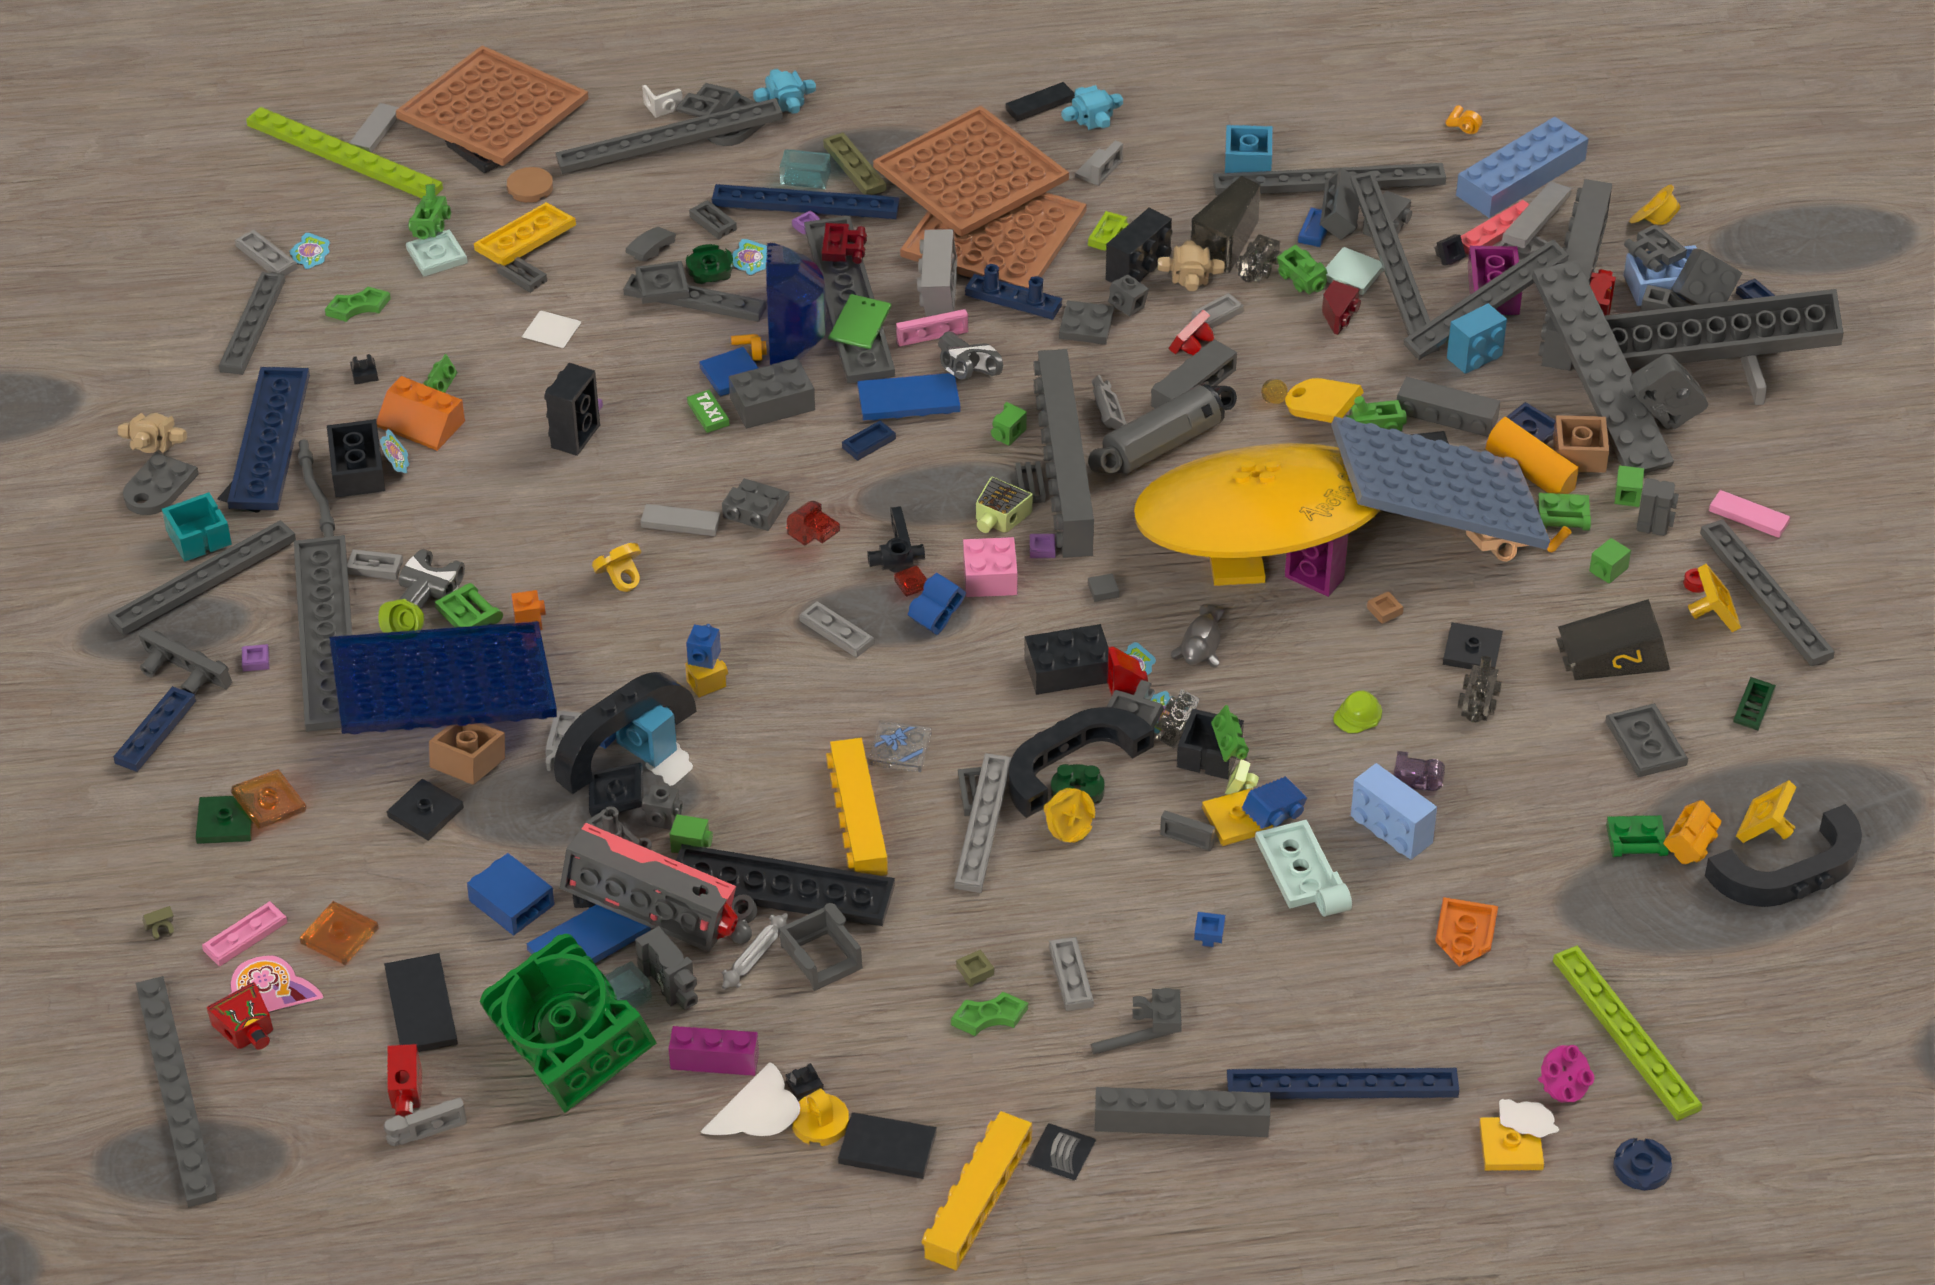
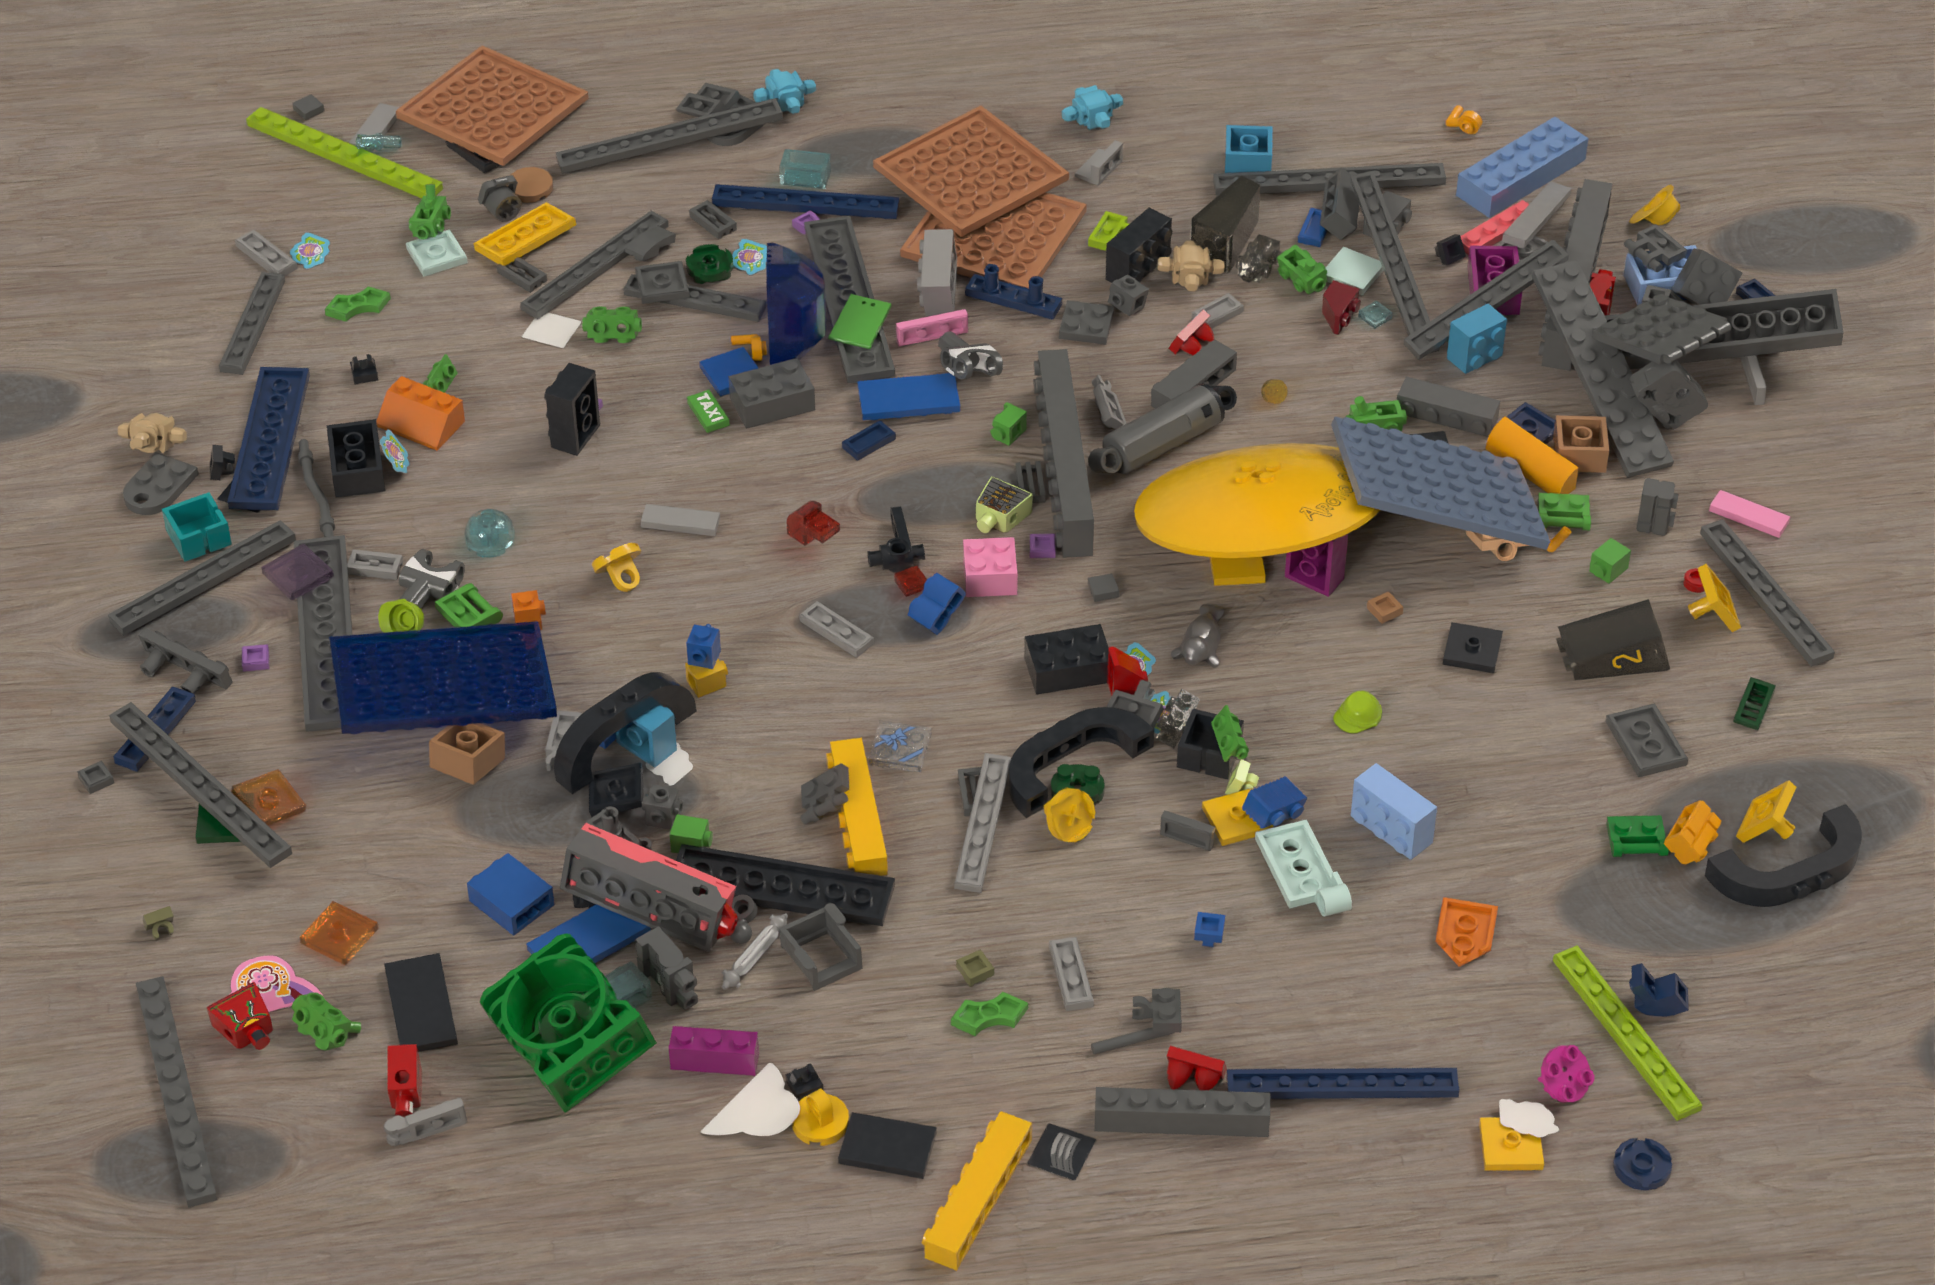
(95, 777): none -> dark grey tile
(201, 785): none -> dark grey plate
(219, 462): none -> black tile
(244, 933): bright pink tile -> none
(297, 571): none -> clear purple tile
(308, 107): none -> dark grey tile
(322, 1021): none -> bright green brick
(377, 141): none -> clear light blue axle
(425, 809): black plate -> none
(489, 533): none -> clear light blue cylinder
(499, 198): none -> dark grey piece
(589, 267): none -> dark grey tile
(604, 324): none -> bright green brick
(663, 103): white bracket -> none
(754, 504): dark grey plate -> none
(825, 793): none -> dark grey plate
(836, 244): dark red plate -> none
(854, 164): olive plate -> none
(1039, 101): black tile -> none
(1183, 1062): none -> red tile
(1322, 399): yellow tile -> none
(1375, 314): none -> clear light blue tile
(1419, 773): clear purple leg -> none
(1480, 690): clear smoke brick -> none
(1629, 486): bright green brick -> none
(1658, 996): none -> dark blue brick
(1662, 329): none -> dark grey hinge

